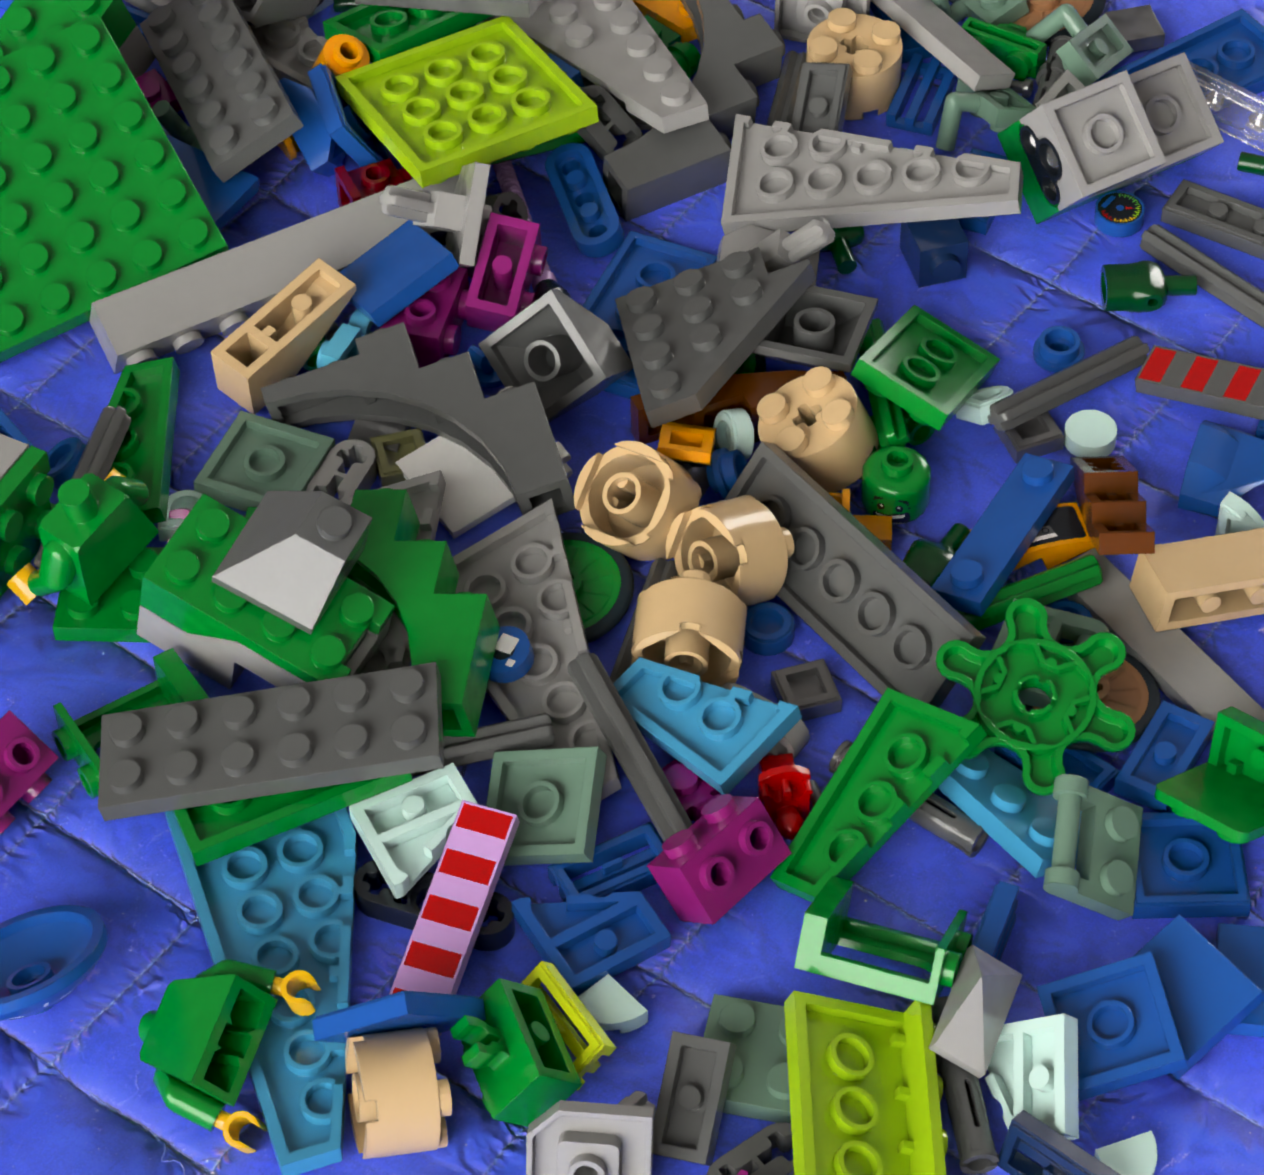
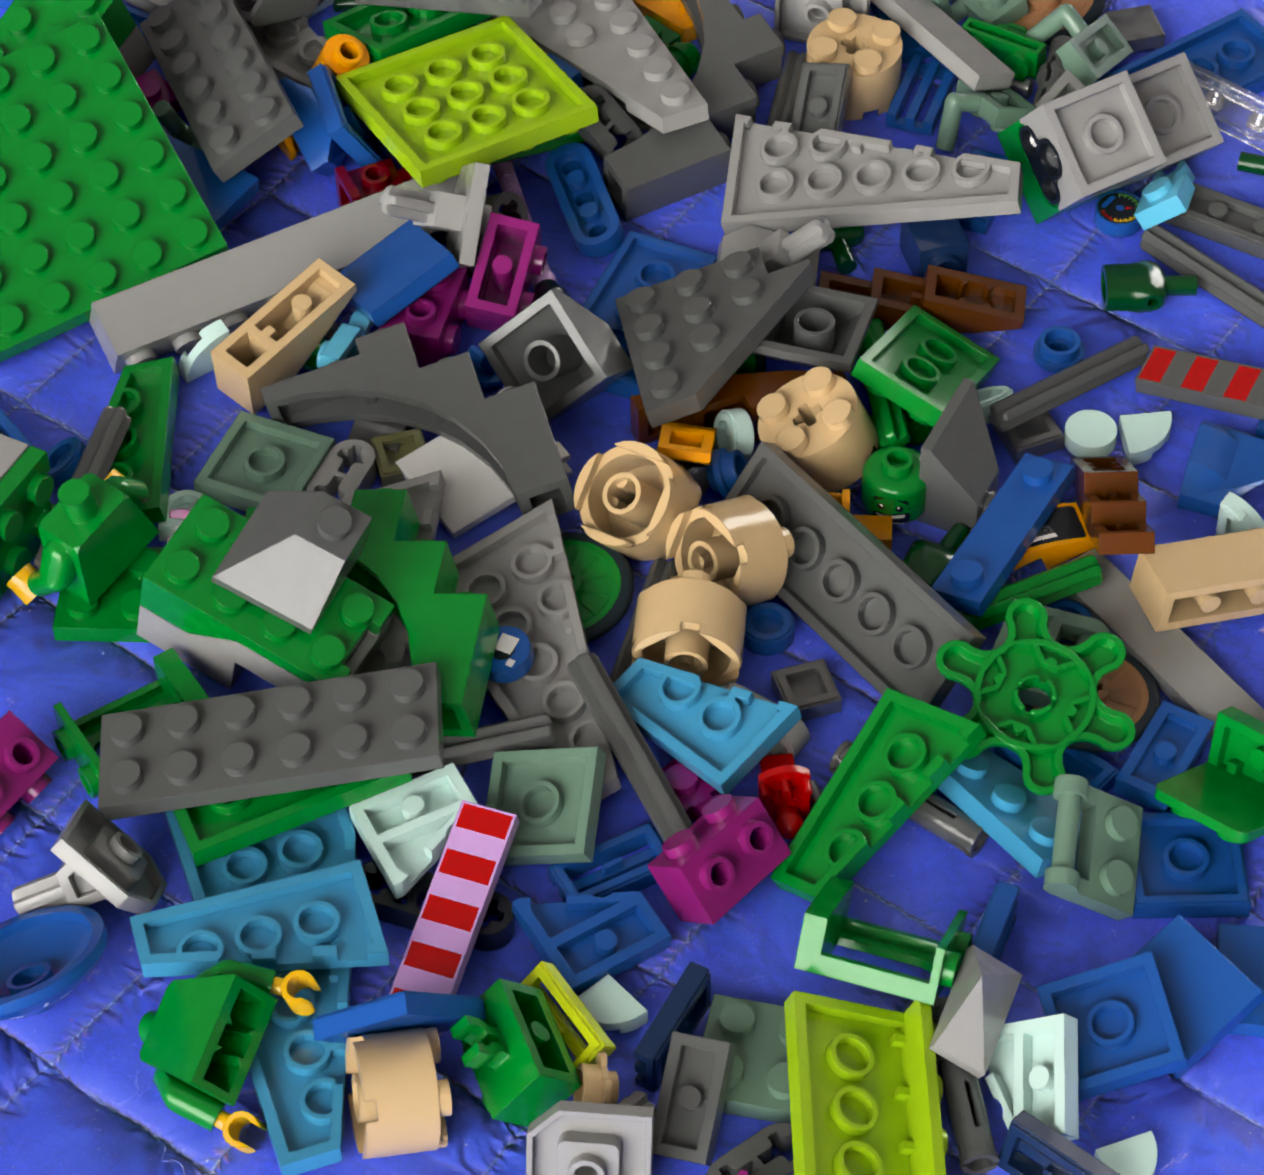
(96, 866): none -> light grey piece
(199, 359): none -> light aqua tile
(281, 925): none -> dark azure wing
(597, 1082): none -> tan plate
(680, 1014): none -> dark blue tile
(954, 297): none -> reddish brown slope
(958, 463): none -> dark grey slope
(1144, 434): none -> light aqua tile
(1165, 196): none -> medium azure plate

